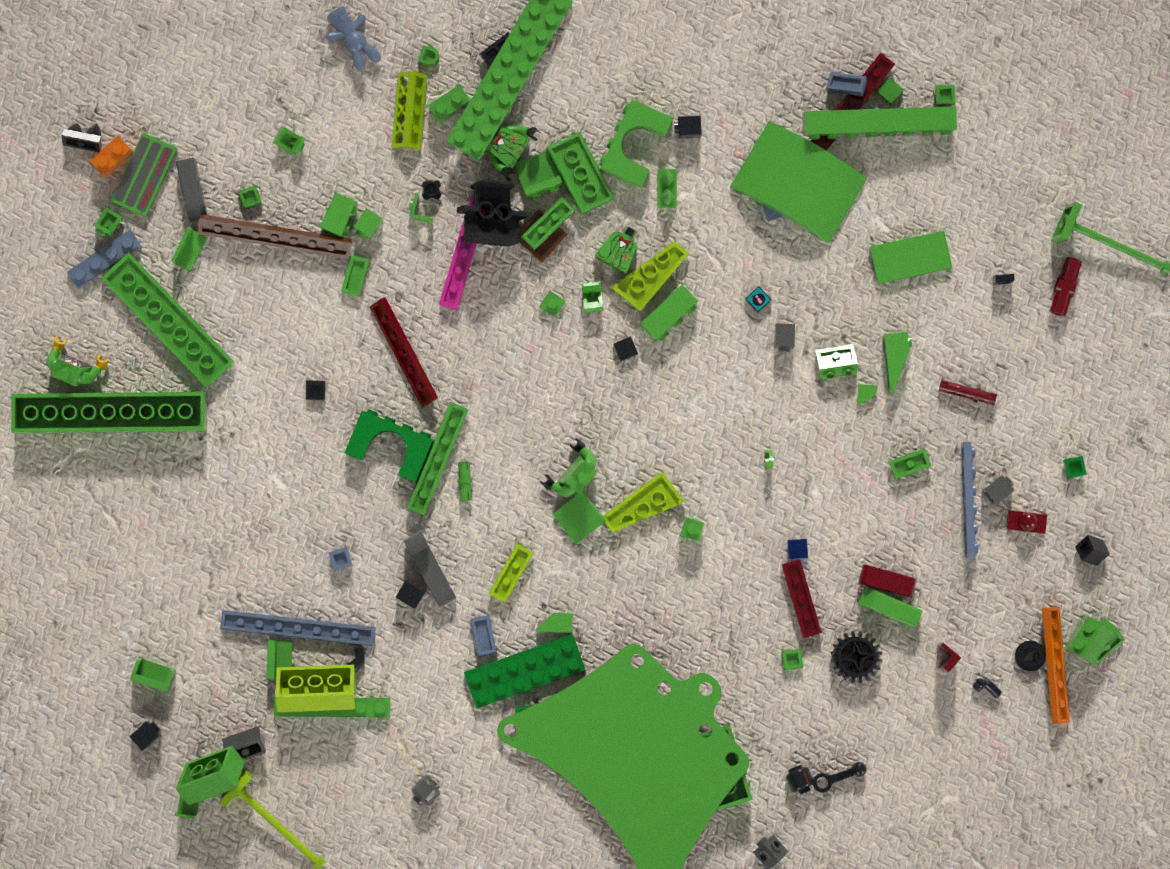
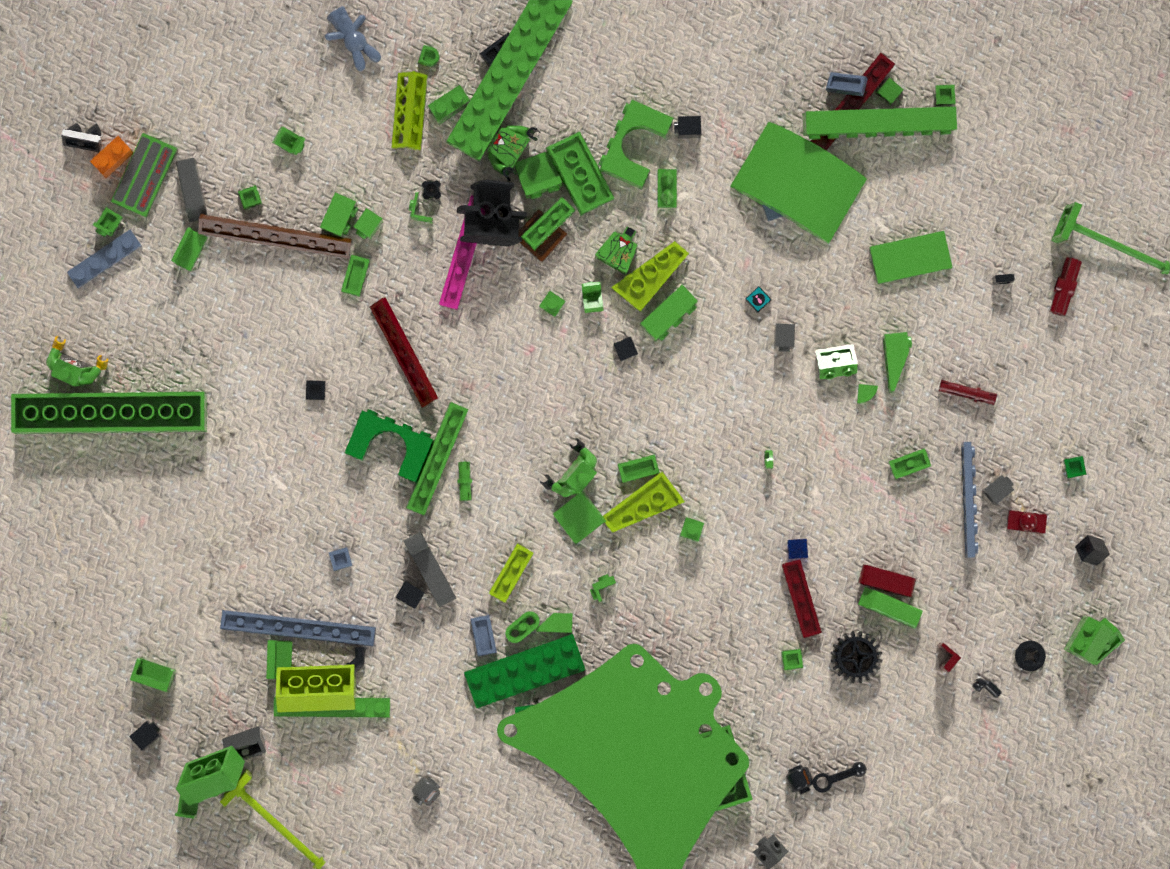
(167, 320): bright green plate -> none
(523, 628): none -> bright green plate
(604, 581): none -> bright green bracket
(638, 468): none -> bright green tile
(1055, 665): orange plate -> none

